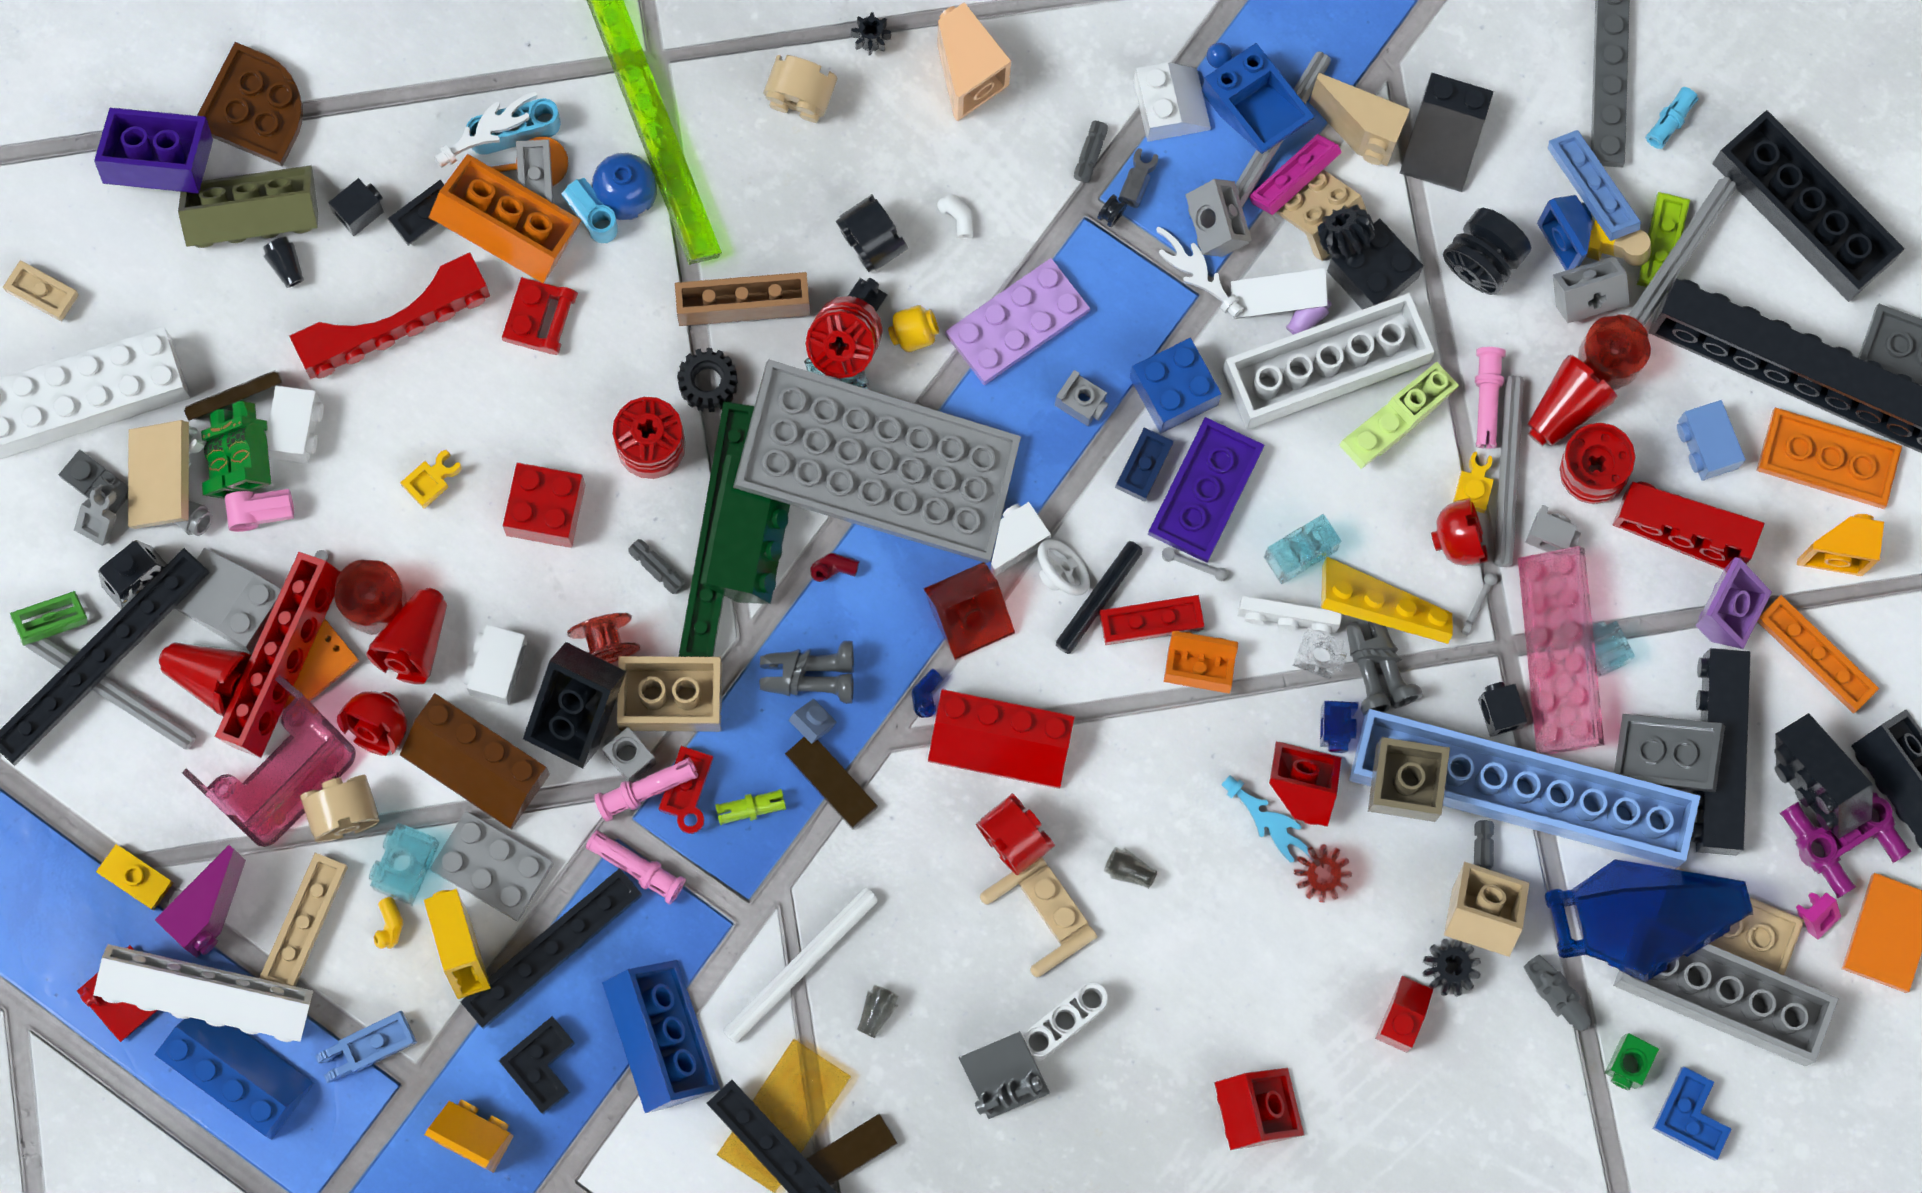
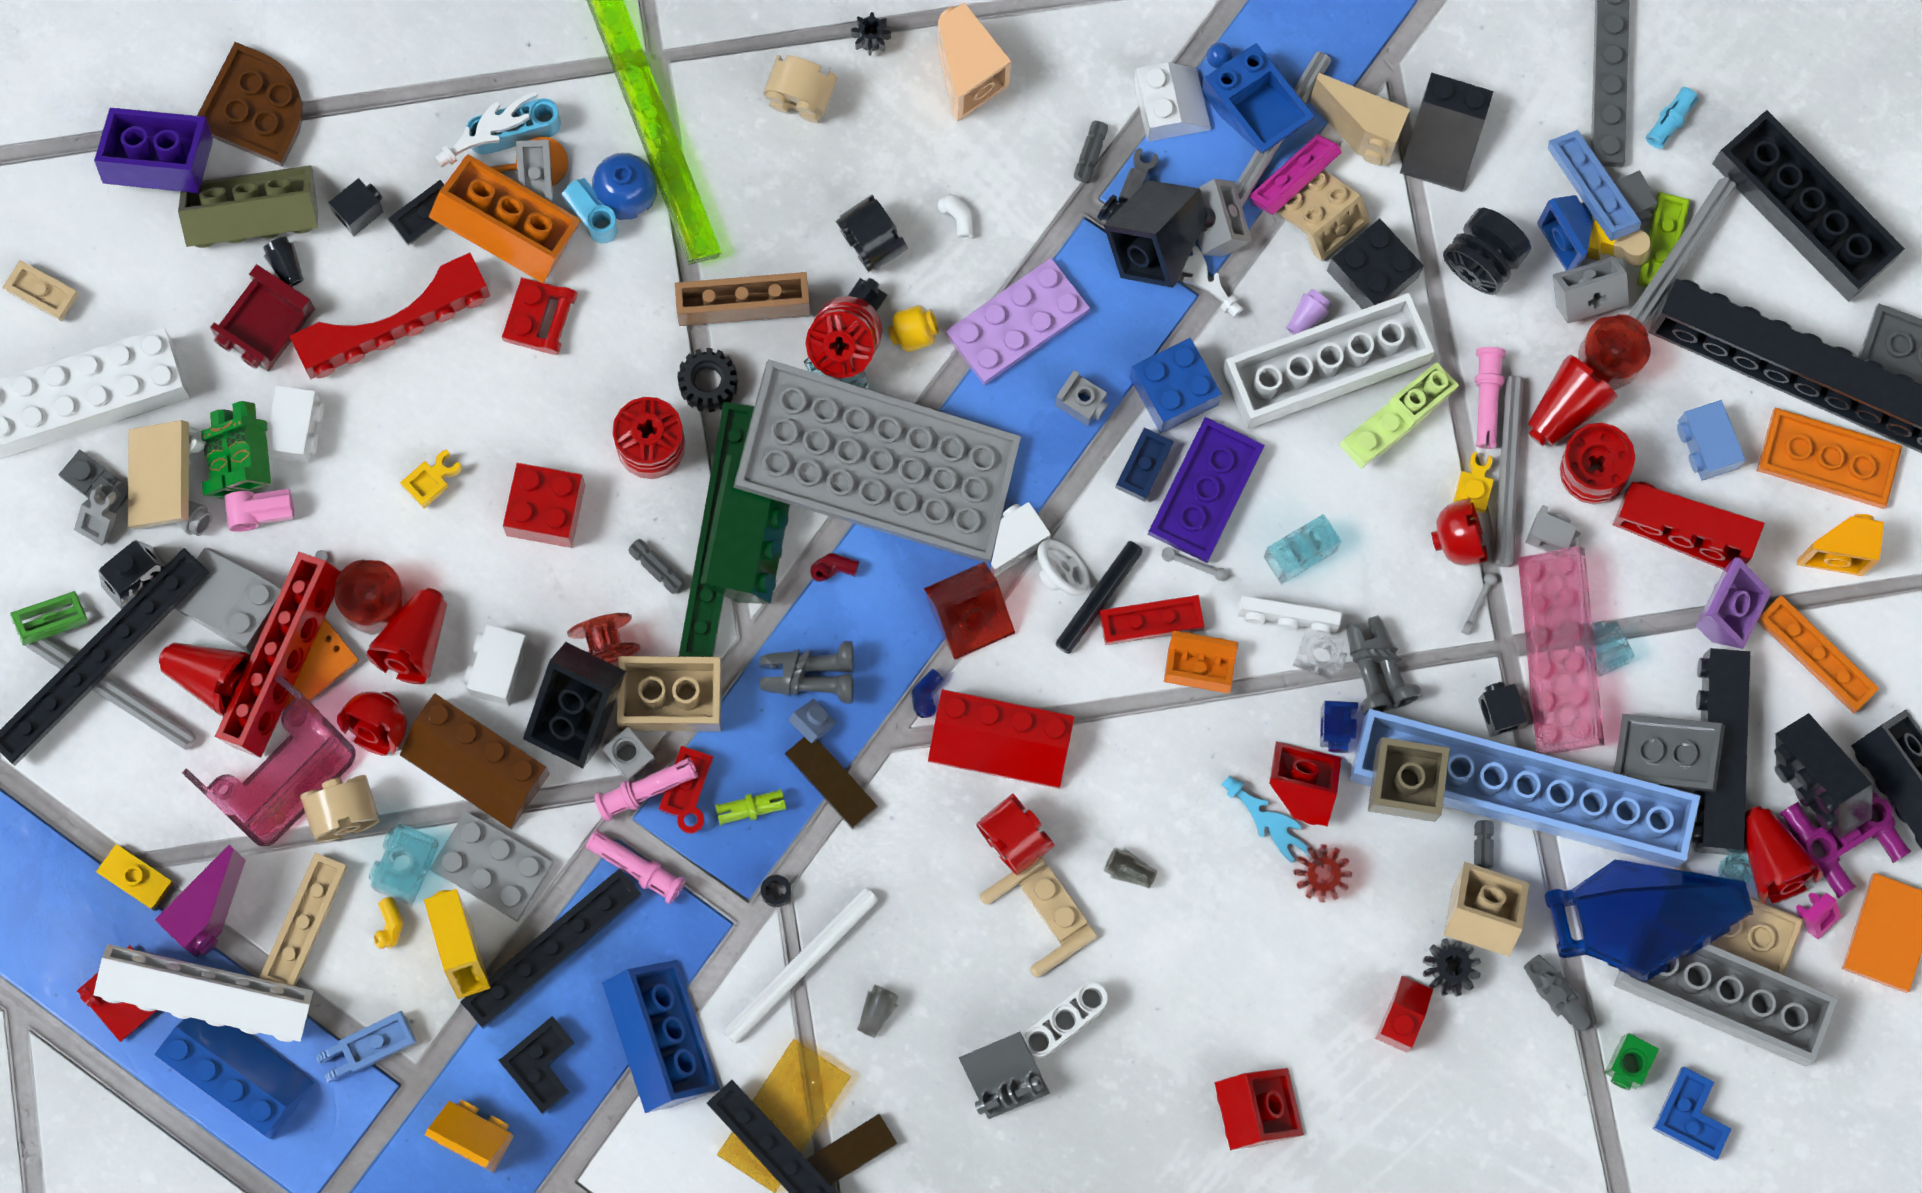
(232, 395): dark brown tile -> none
(263, 320): none -> dark red panel
(769, 899): none -> black bush
(1156, 232): none -> black slope
(1281, 292): white sticker -> none
(1346, 231): black gear -> none
(1375, 601): yellow wing -> none
(1638, 195): none -> dark grey brick
(1735, 867): none -> clear light blue plate
(1776, 857): none -> red cone

